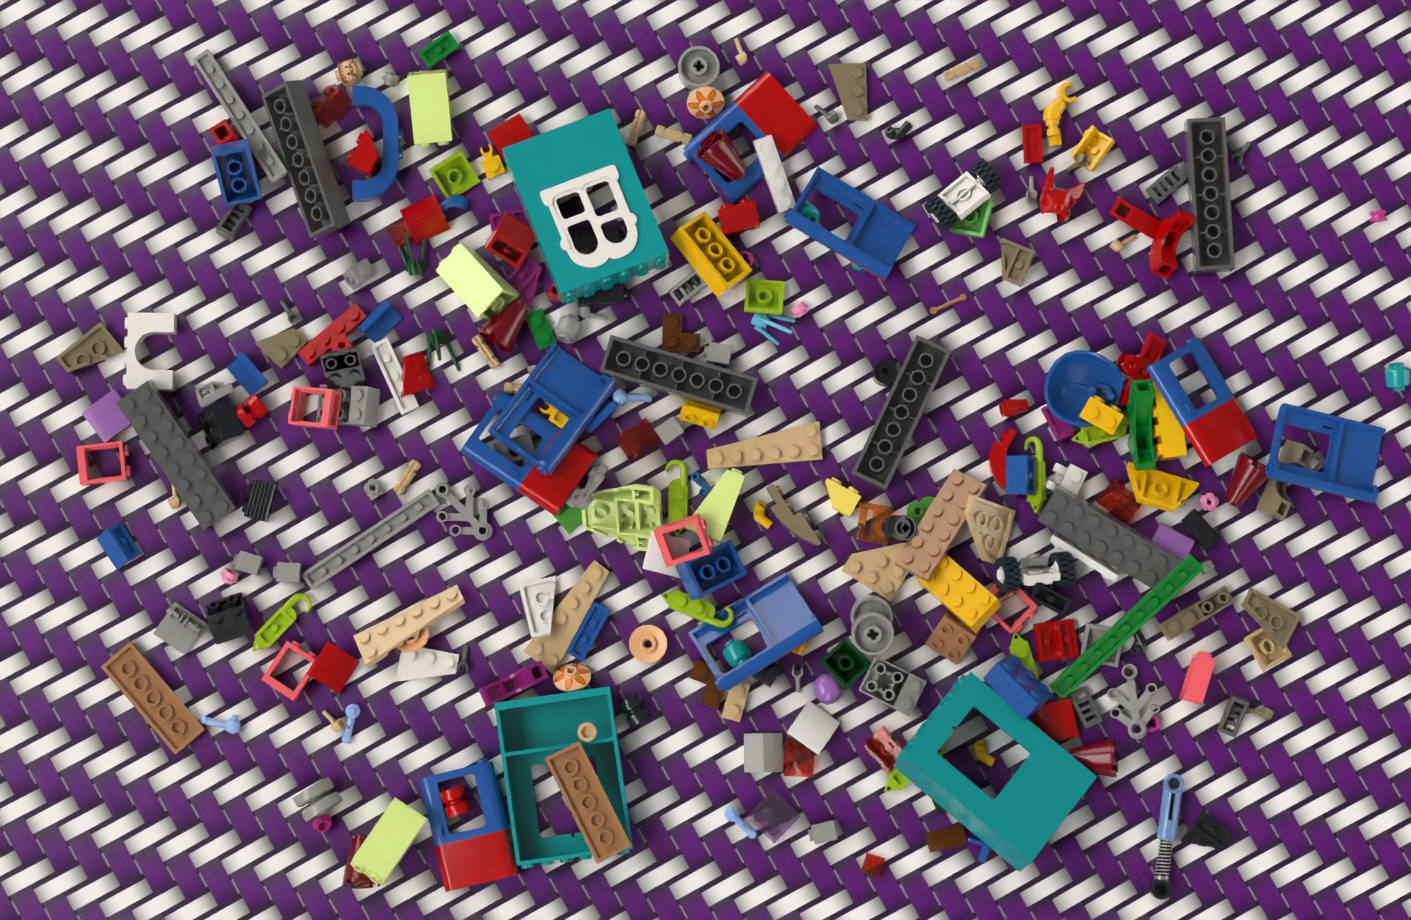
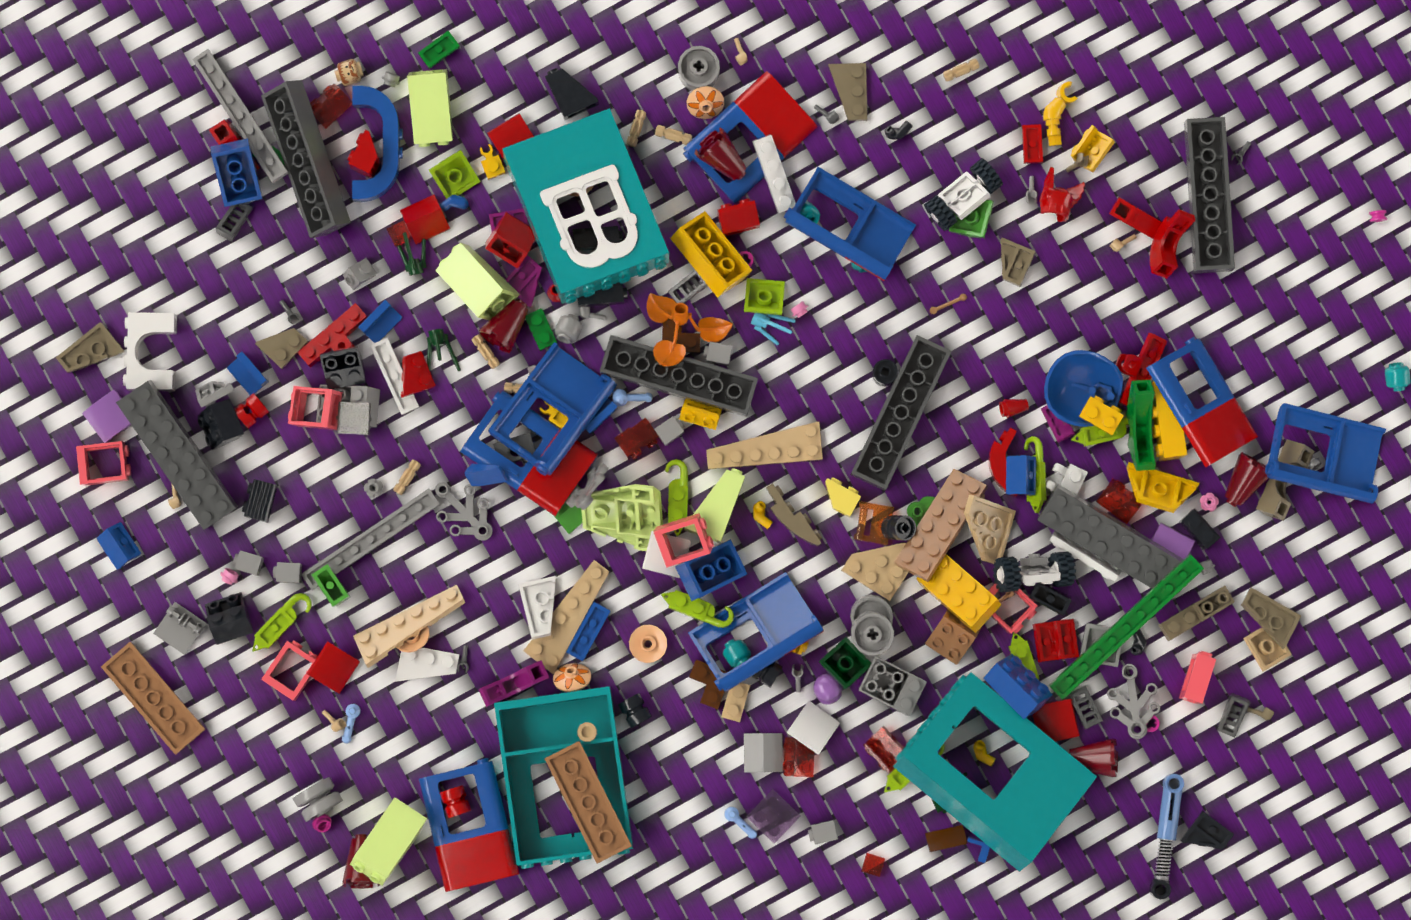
(231, 725): light blue piece -> none
(331, 586): none -> bright green slope
(353, 418): none -> clear smoke piece
(485, 474): none -> blue slope
(569, 93): none -> black slope
(662, 308): none -> orange plant
(701, 481): blue arm -> none
(1178, 173): dark grey slope -> none

